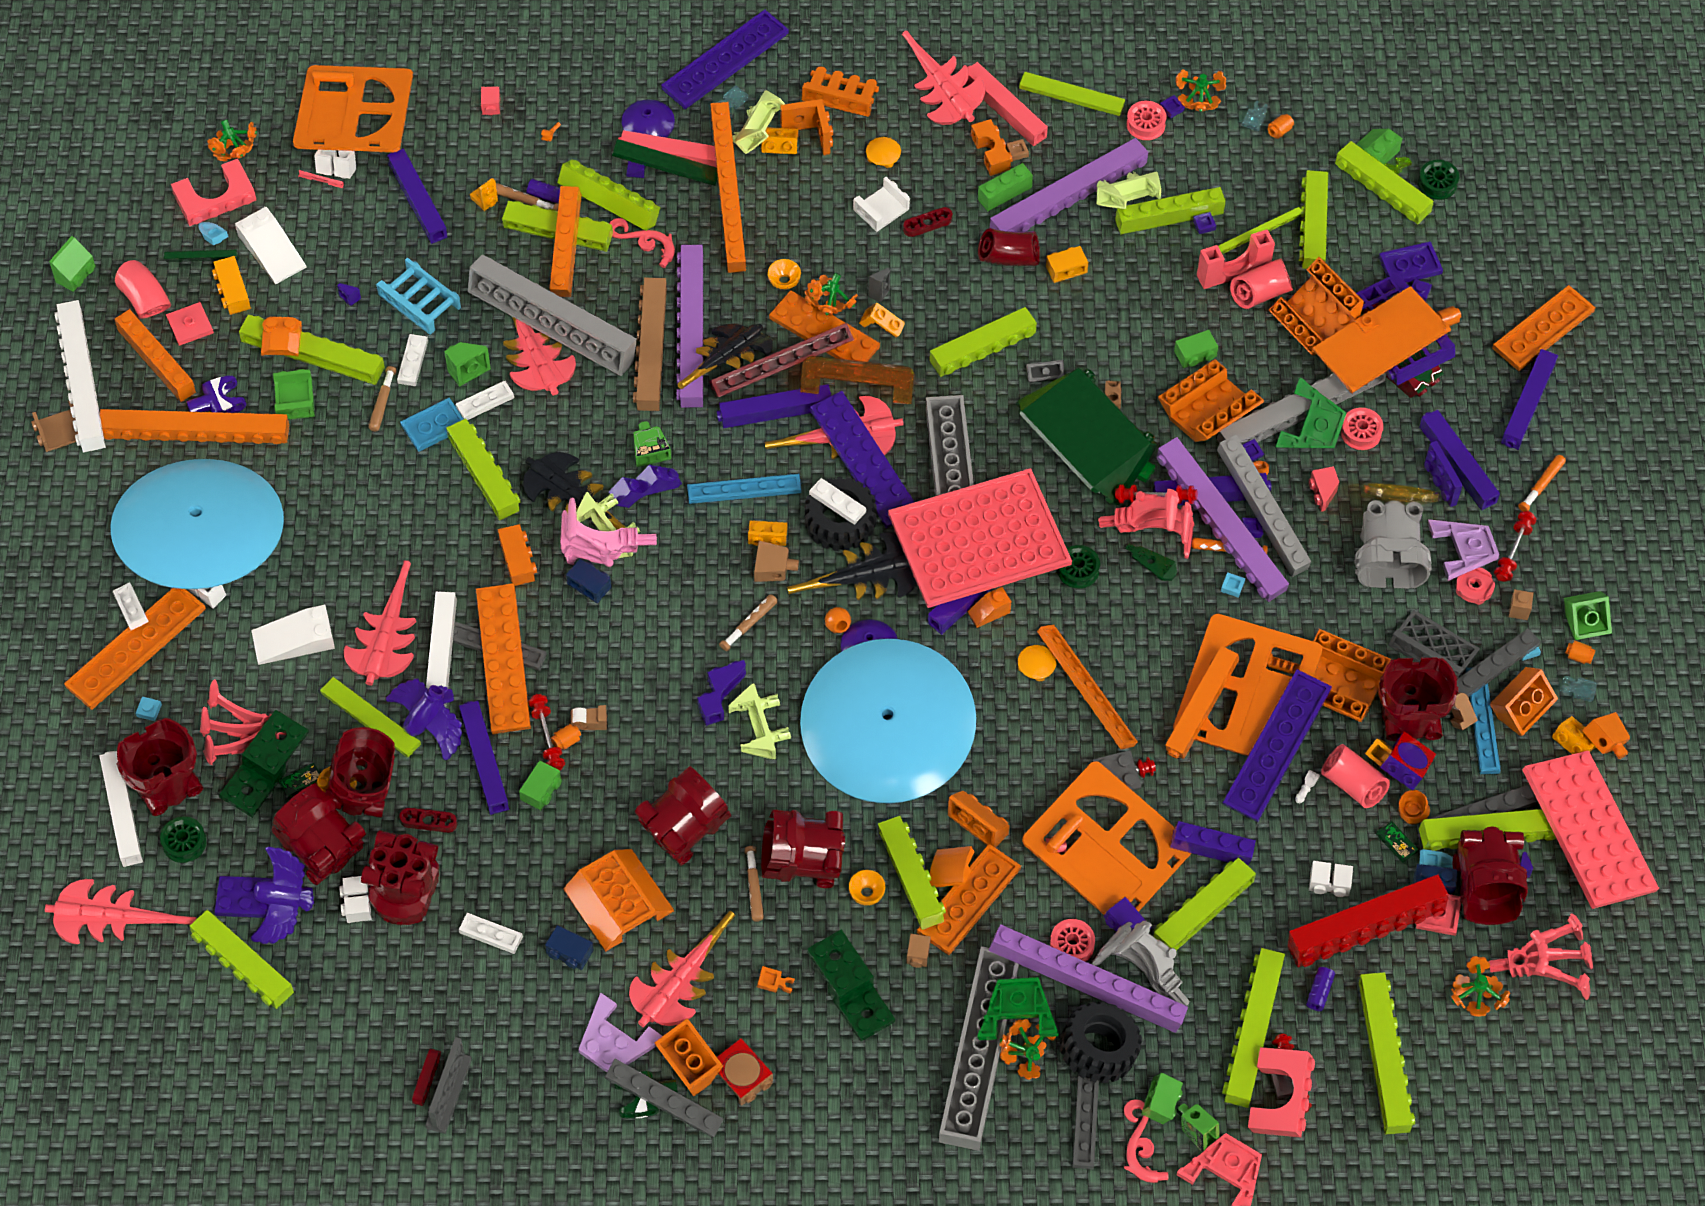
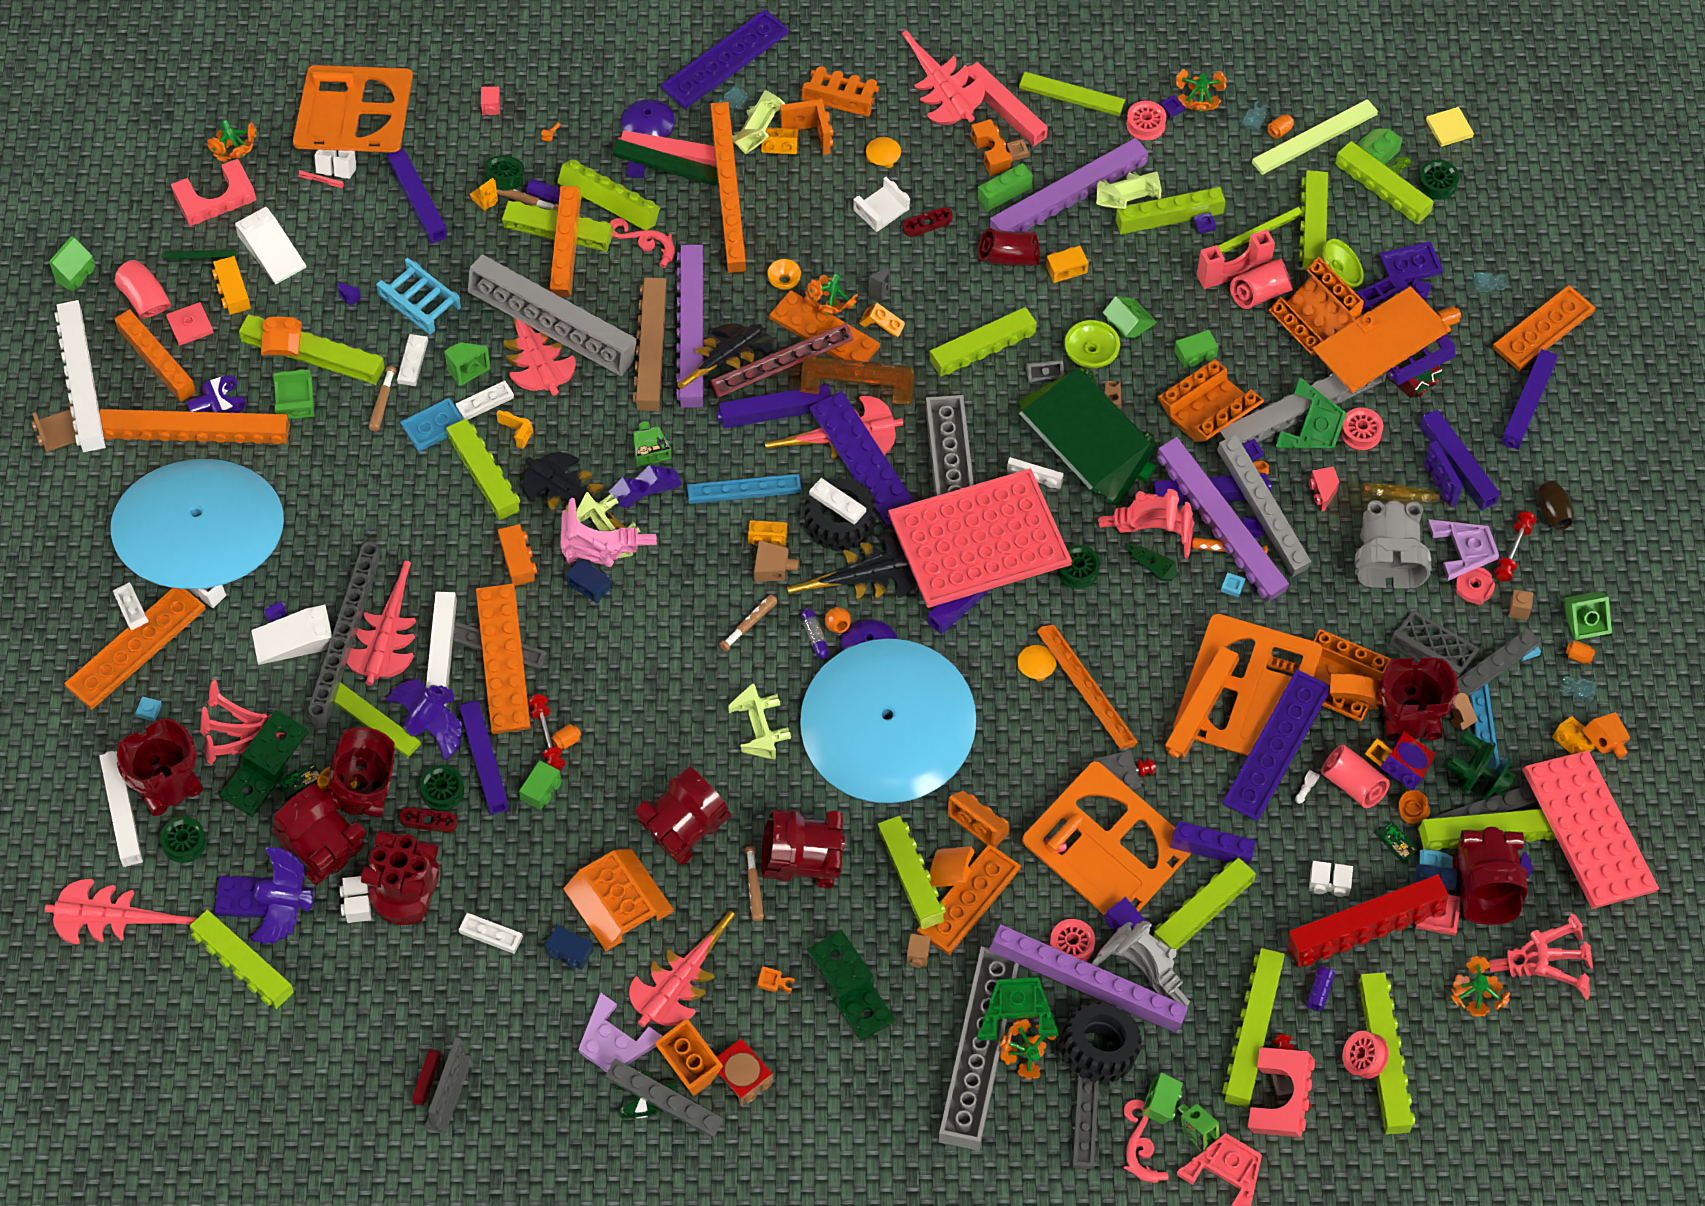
(212, 232): medium azure plate -> none
(275, 612): none -> dark purple plate
(341, 639): none -> dark grey beam
(452, 793): none -> dark green wheel
(505, 171): none -> dark green wheel
(523, 427): none -> light orange bracket
(589, 718): medium nougat leg -> none
(722, 682): dark purple arch -> none
(815, 633): none -> piece
(867, 879): light orange piece -> none
(990, 607): orange slope -> none
(1042, 475): none -> white plate
(1092, 336): none -> lime dish
(1128, 316): none -> bright green slope
(1130, 493): red axle -> none
(1314, 137): none -> yellowish green tile
(1343, 262): none -> lime dish
(1357, 688): none -> orange arch
(1365, 1054): none -> coral wheel
(1449, 126): none -> light yellow tile
(1476, 766): none -> dark green piece
(1486, 282): none -> clear light blue plate
(1524, 700): orange slope -> none
(1543, 481): orange piece -> none
(1555, 505): none -> dark brown piece

